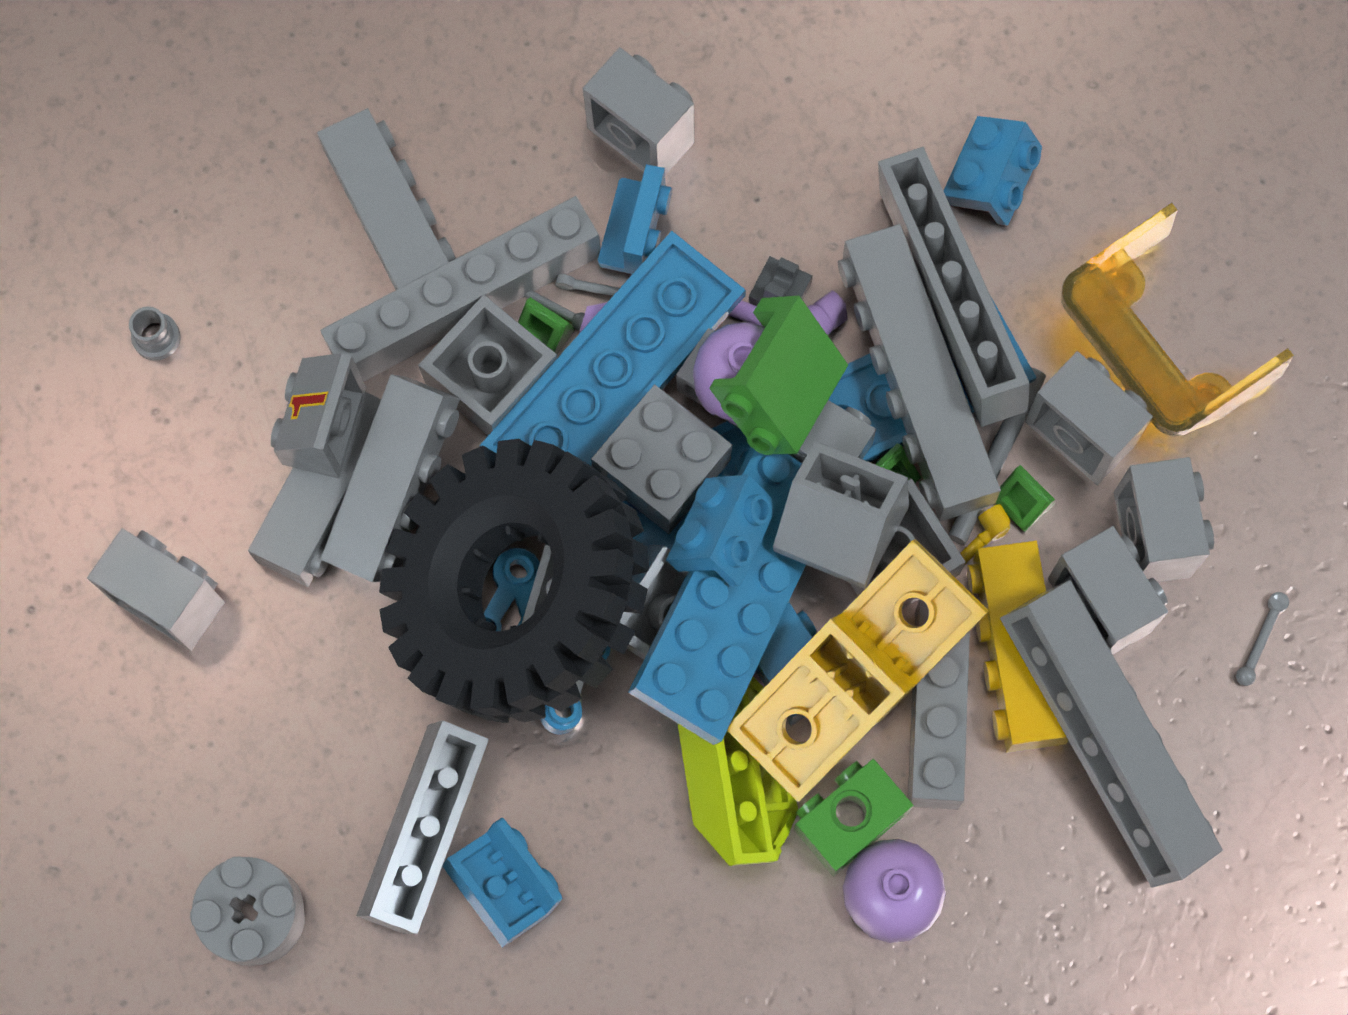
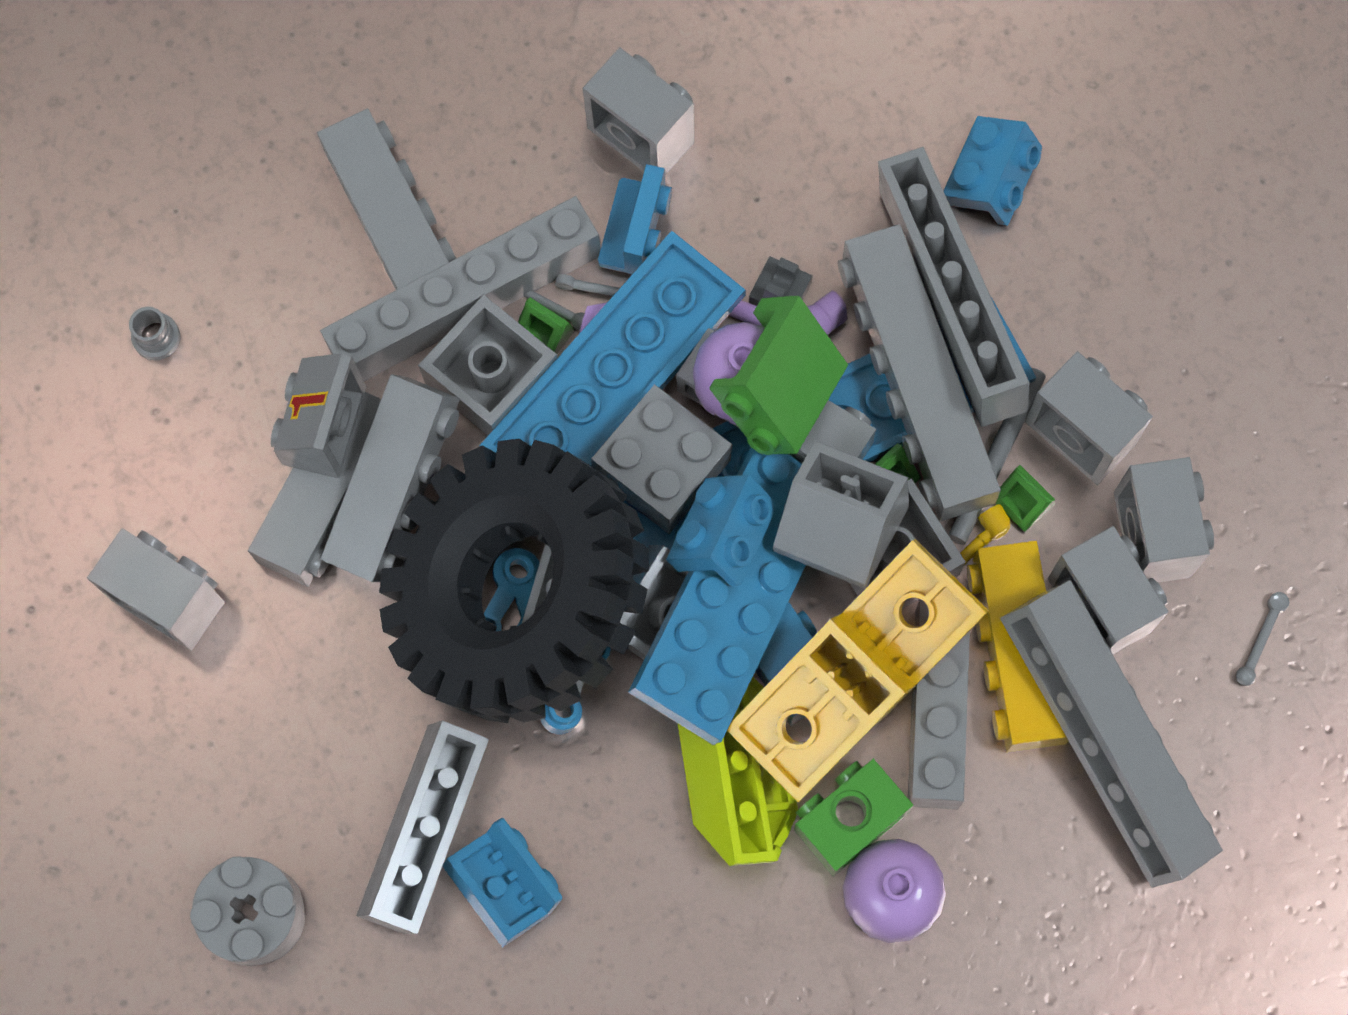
(1100, 304): clear yellow windscreen -> none

